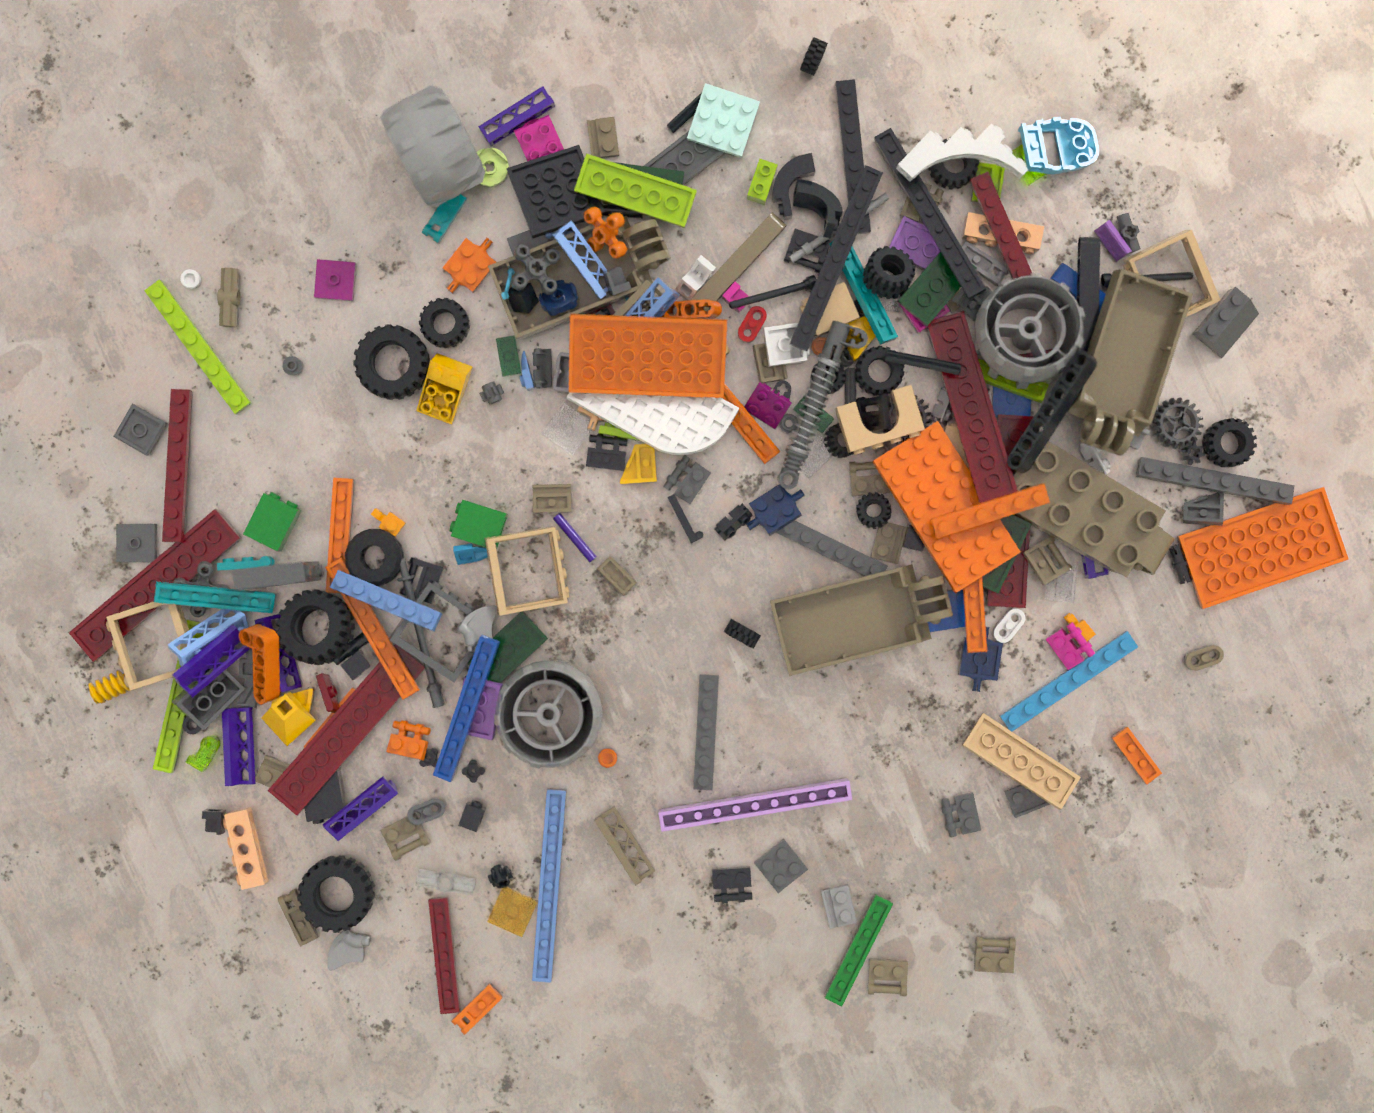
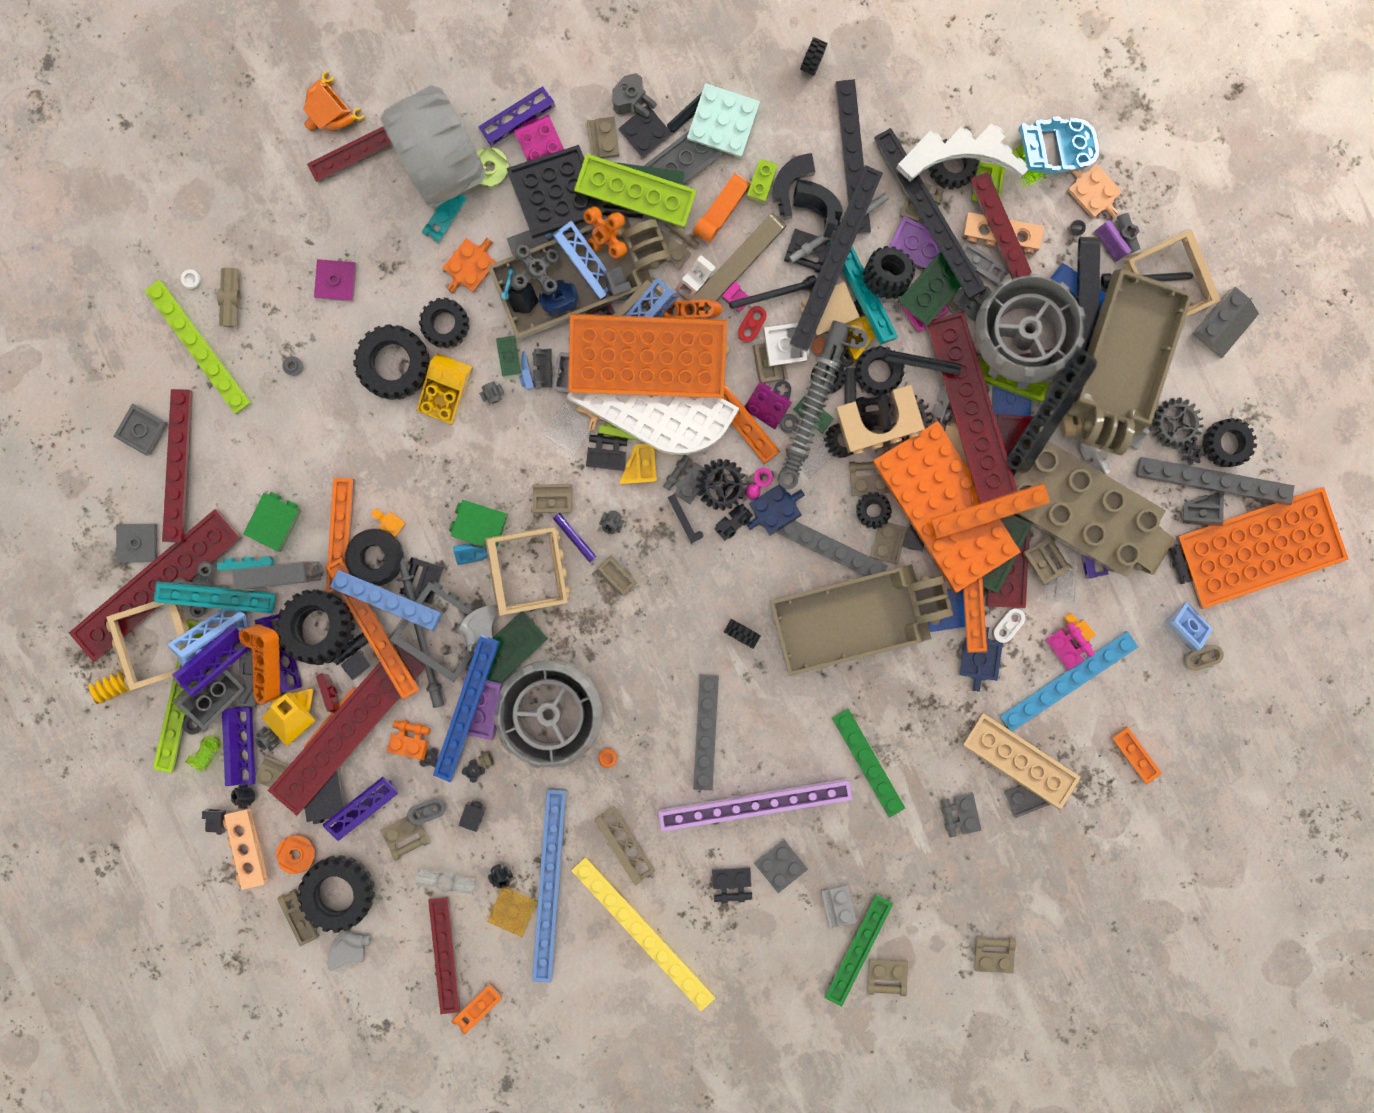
(242, 796): none -> black gear
(266, 739): none -> dark grey gear
(293, 843): none -> orange plate
(326, 107): none -> orange torso
(349, 154): none -> dark red plate
(486, 759): none -> dark tan plate
(611, 522): none -> dark grey gear
(631, 96): none -> dark grey hinge
(643, 933): none -> light yellow plate
(645, 132): none -> black plate
(678, 252): none -> dark tan plate
(704, 485): none -> black gear
(721, 209): none -> orange beam
(753, 490): none -> dark pink plate
(868, 762): none -> green plate
(1067, 426): none -> tan wheel
(1076, 231): none -> black hinge
(1094, 191): none -> light nougat plate
(1189, 626): none -> light blue slope

